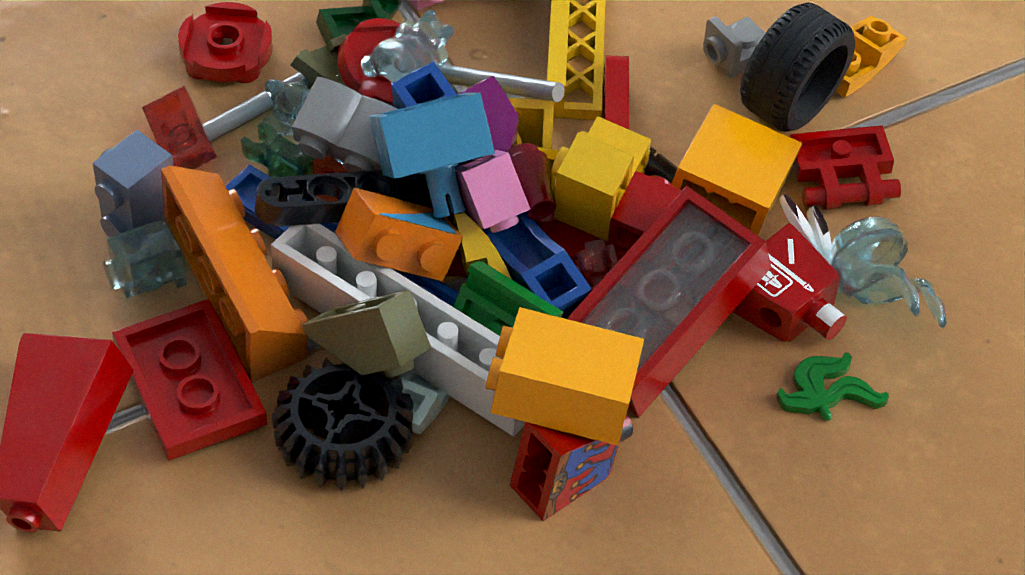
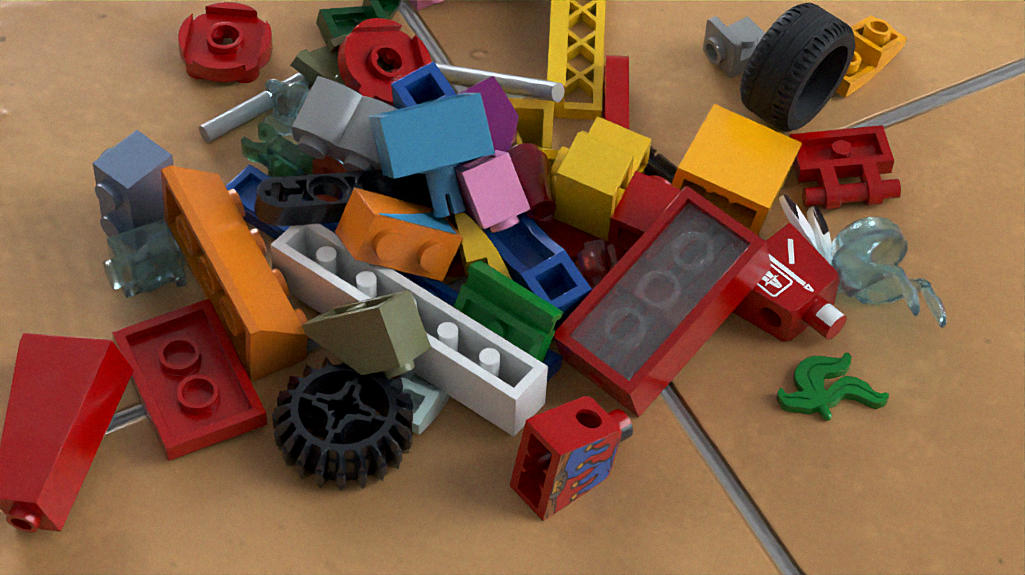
(180, 129): clear red plate -> none
(409, 49): clear light blue animal -> none
(564, 375): light orange brick -> none

